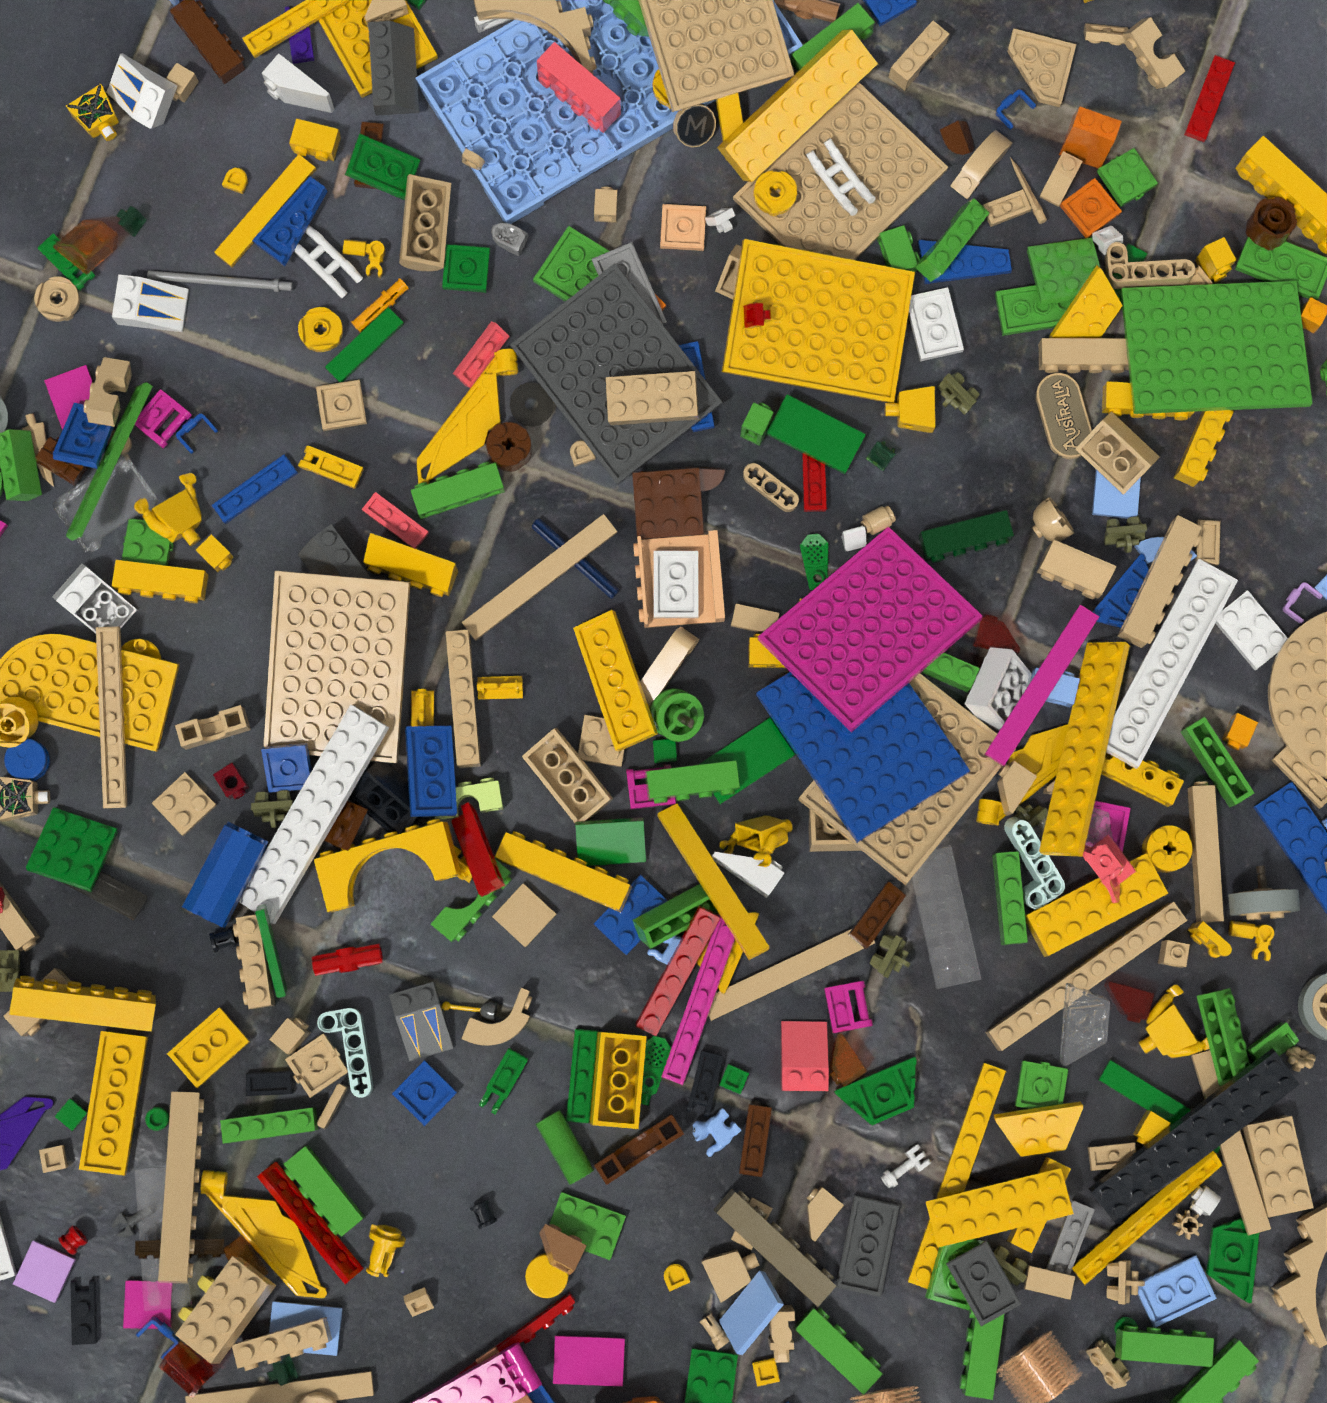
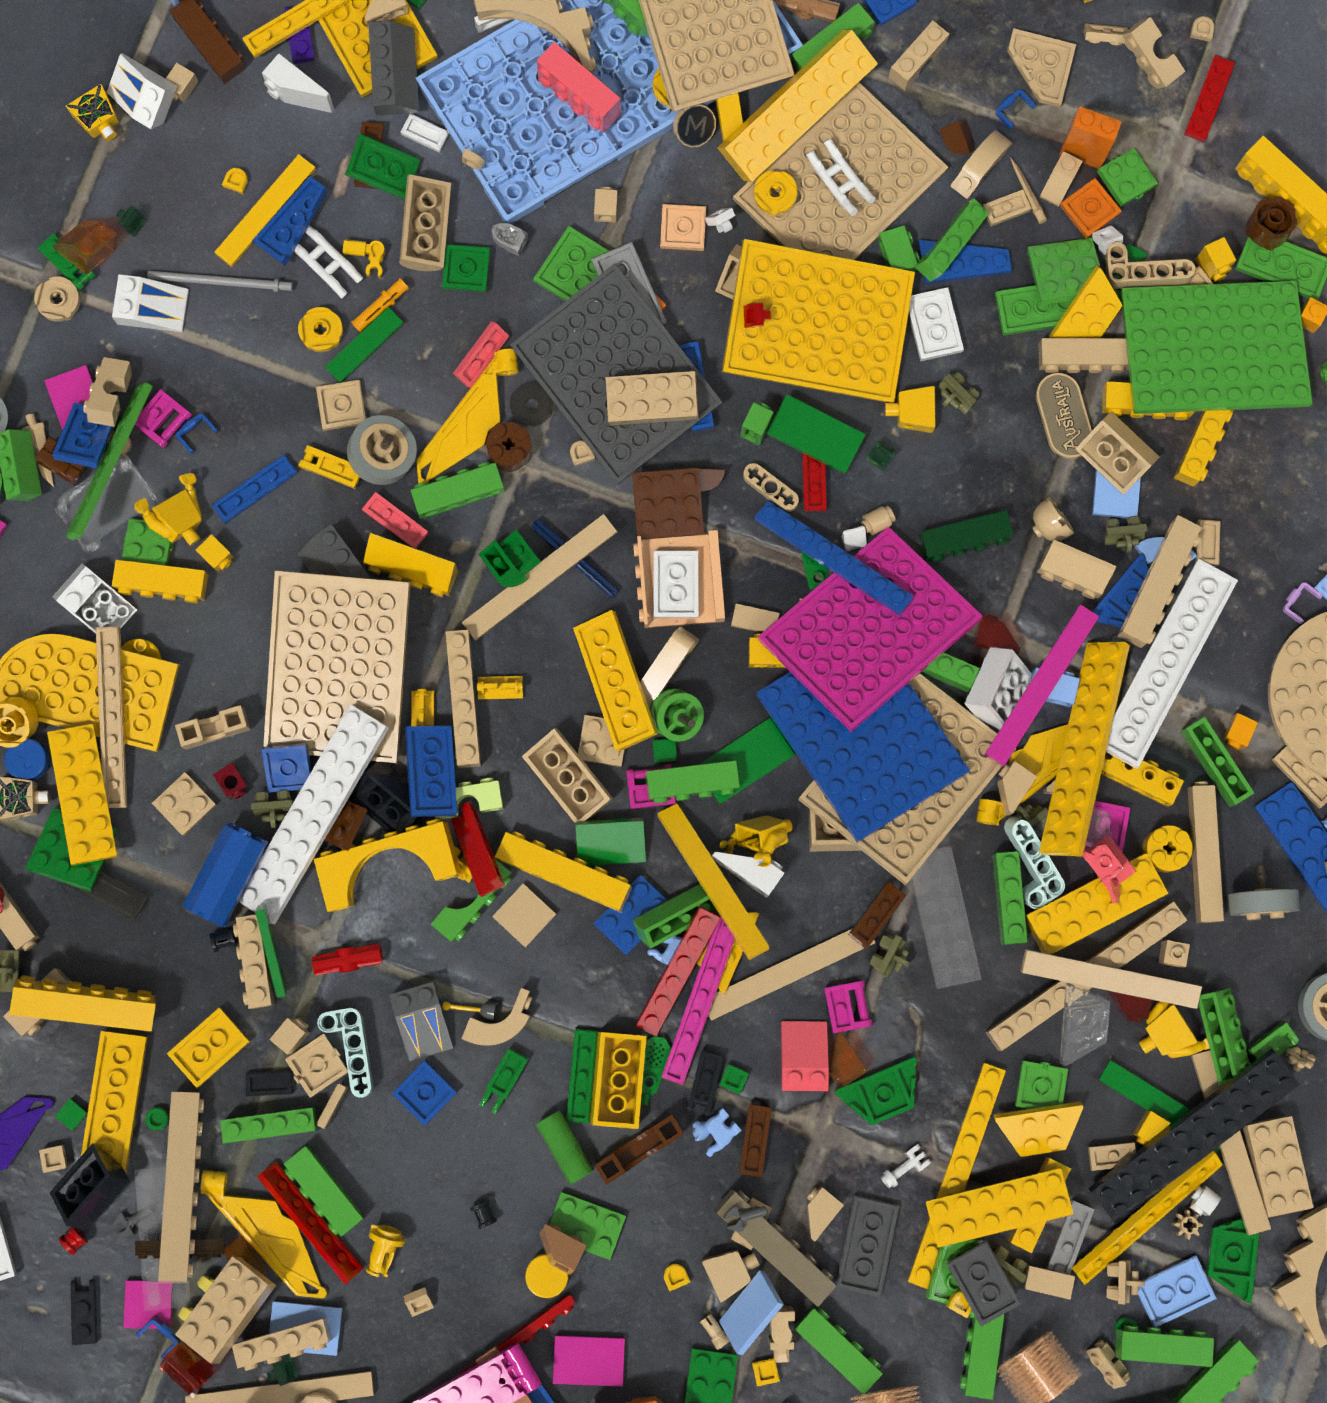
(44, 1271): lavender tile -> none
(82, 794): none -> yellow plate
(88, 1188): none -> black slope
(315, 140): yellow brick -> none
(381, 450): none -> wheel
(424, 133): none -> white tile
(510, 559): none -> green brick
(743, 1216): none -> dark grey bar
(834, 558): none -> blue plate
(959, 1304): none -> yellow tile
(1111, 979): none -> tan tile
(1202, 29): none -> tan tile
(1215, 943): yellow plate -> none
(1251, 630): white plate -> none
(1262, 933): yellow bar -> none

